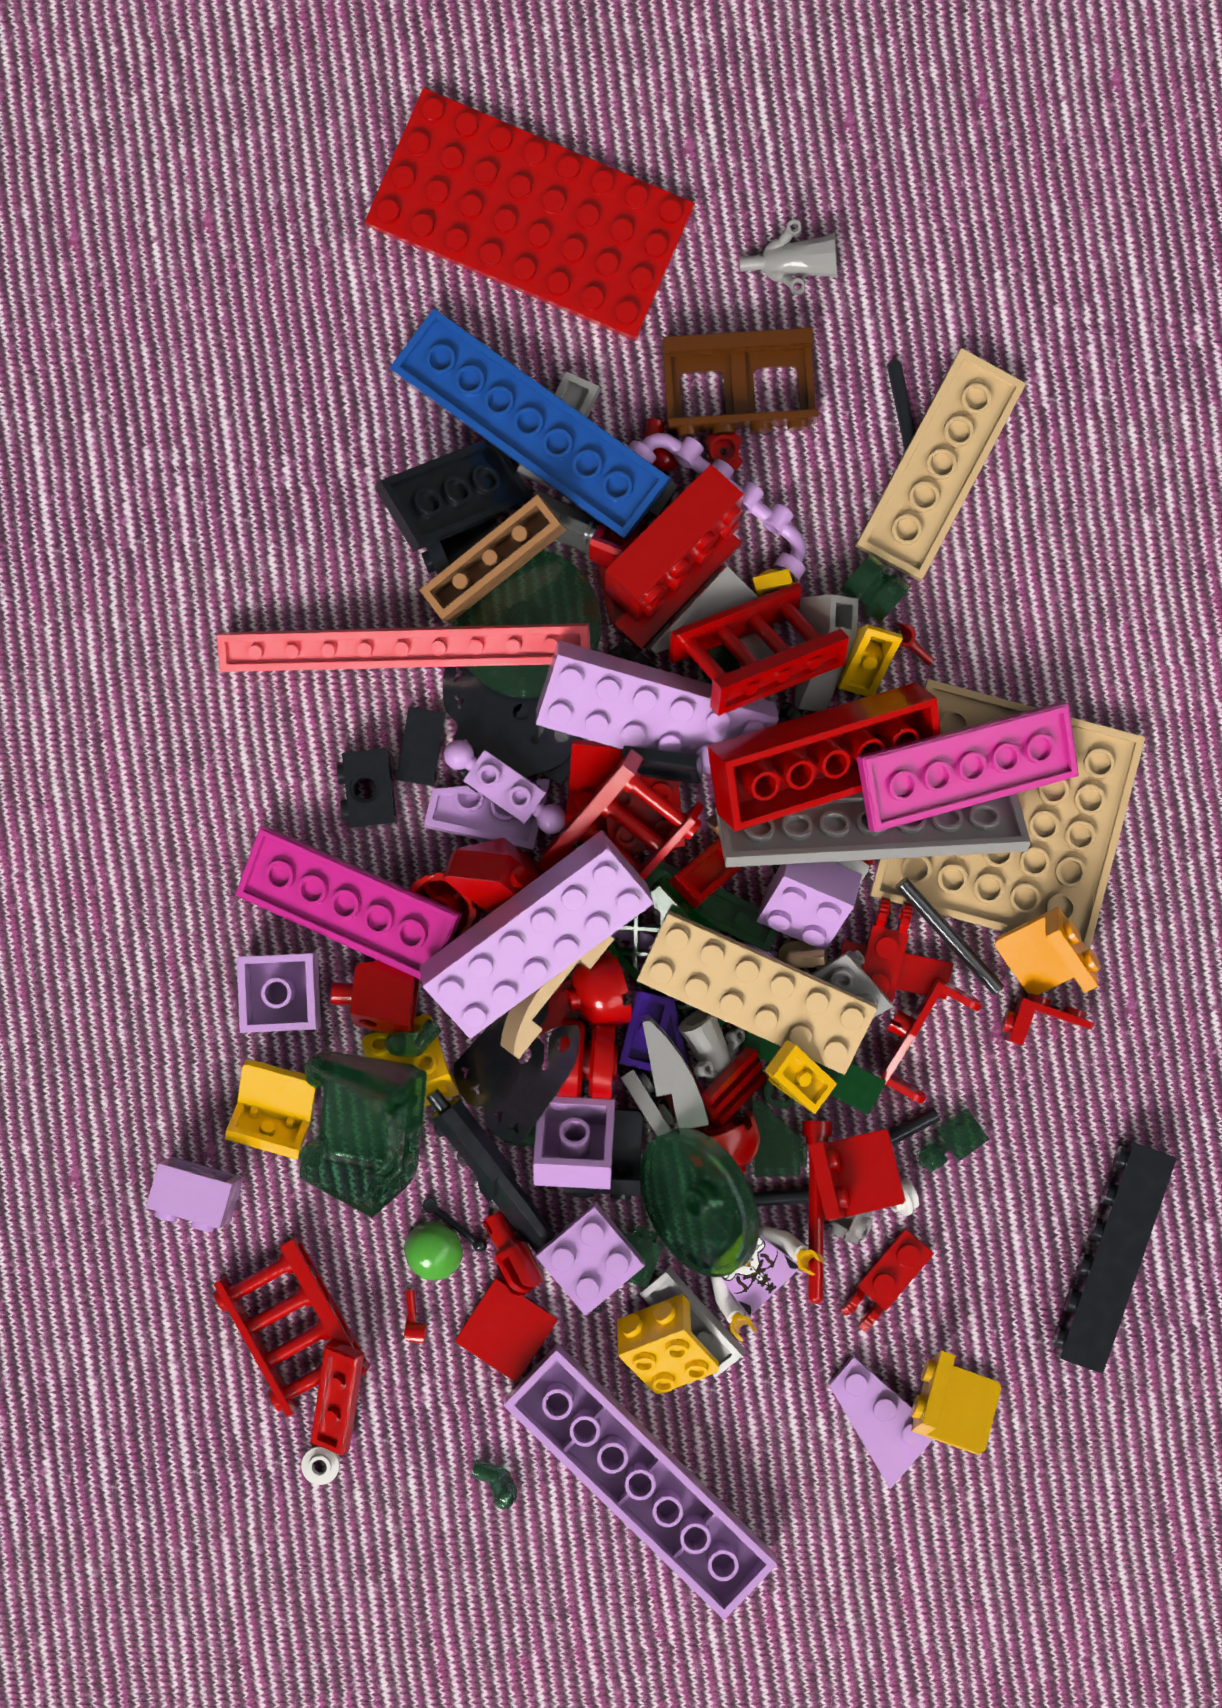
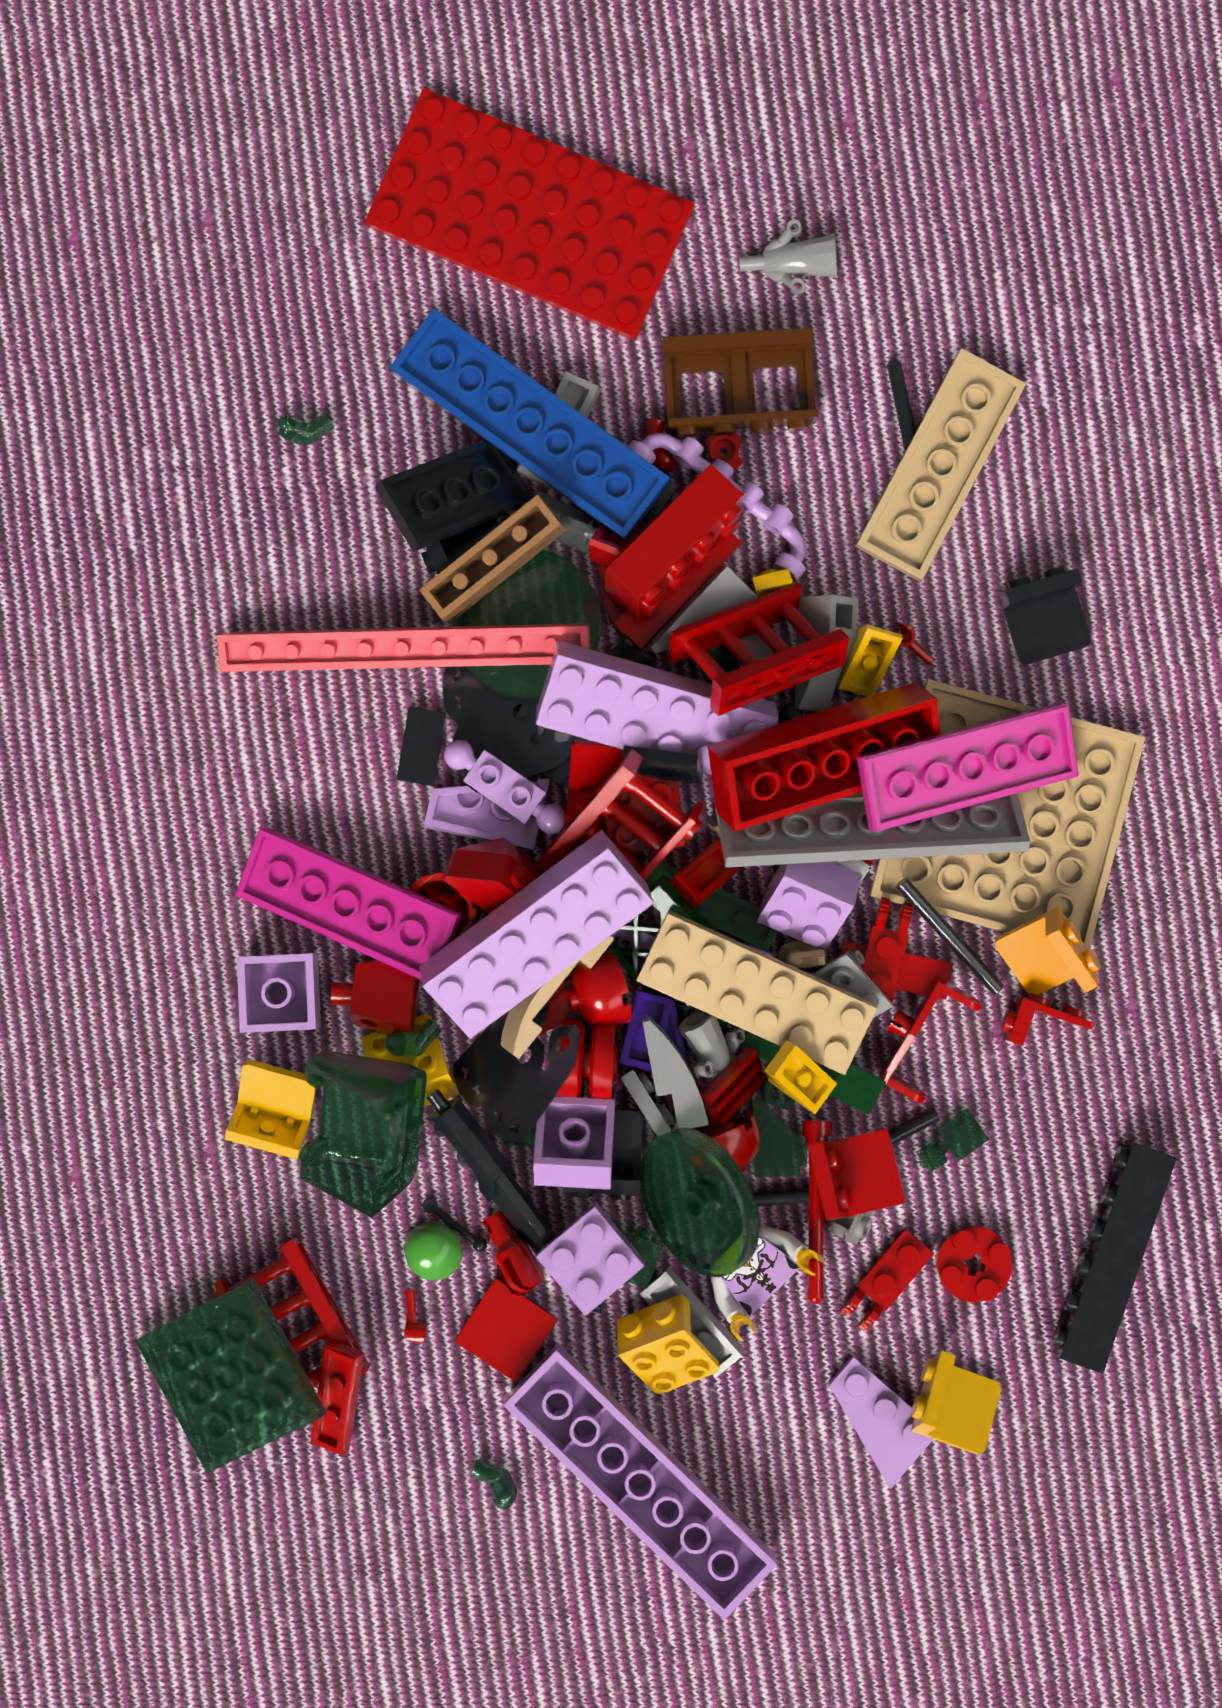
(194, 1194): lavender brick -> none
(230, 1376): none -> clear green plate
(302, 432): none -> clear green arm
(319, 1453): white plate -> none
(380, 808): black brick -> none
(875, 588): clear green wheel -> none
(911, 1200): white plate -> none
(954, 1274): none -> red plate
(1045, 615): none -> black bracket

